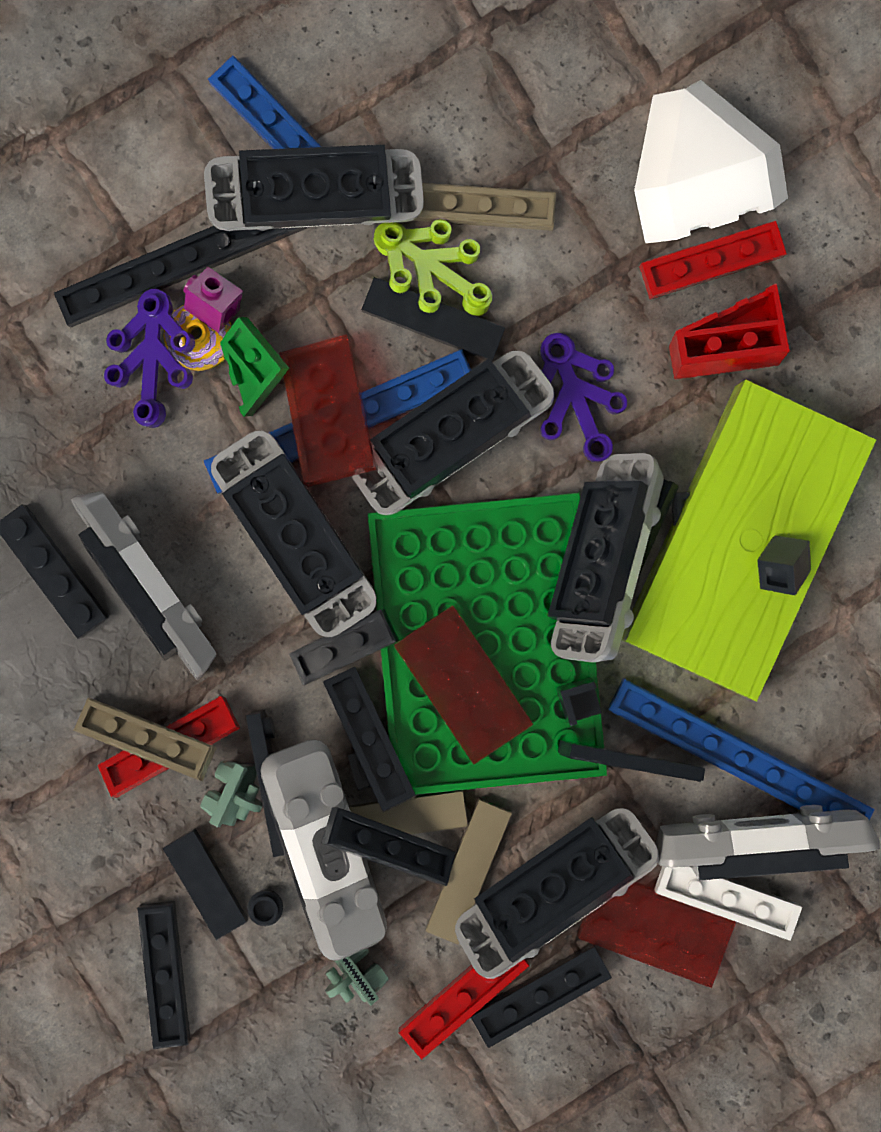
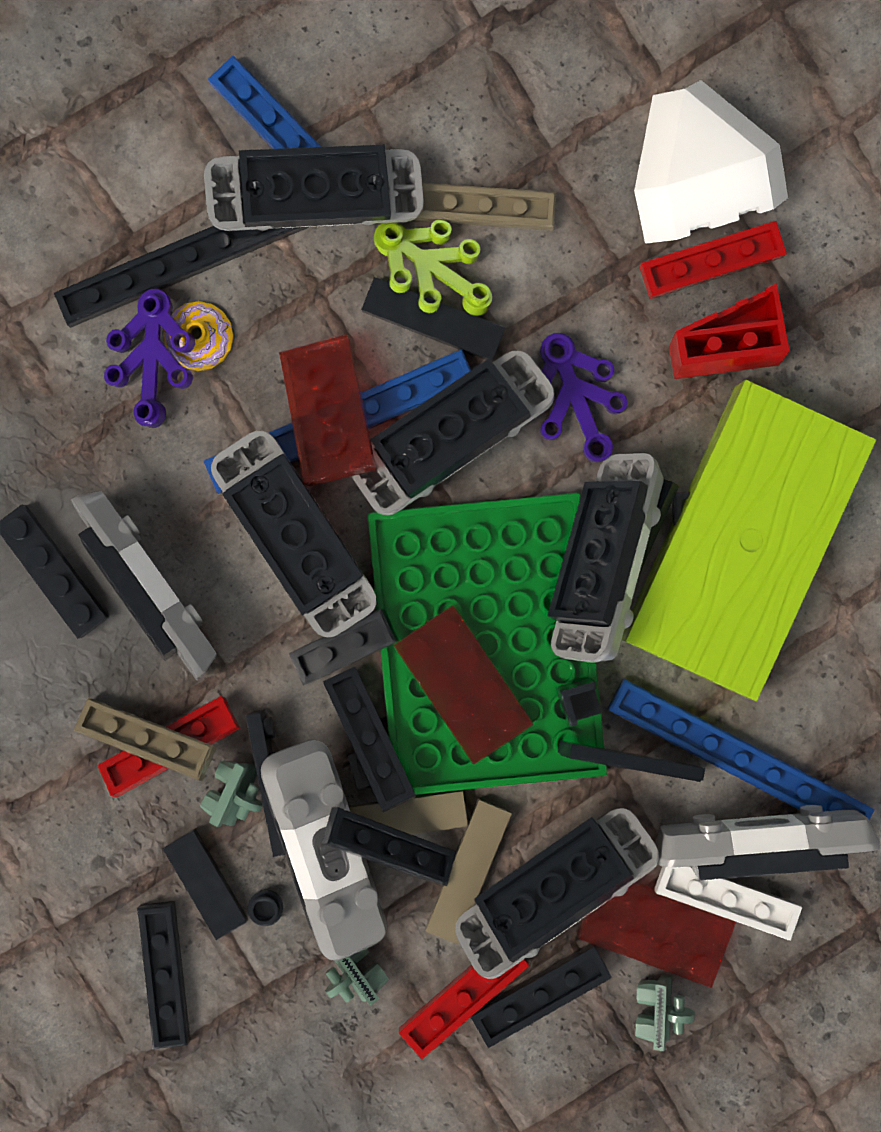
(212, 299): magenta brick -> none
(251, 364): green wing -> none
(657, 1027): none -> sand green hips
(784, 565): black panel -> none

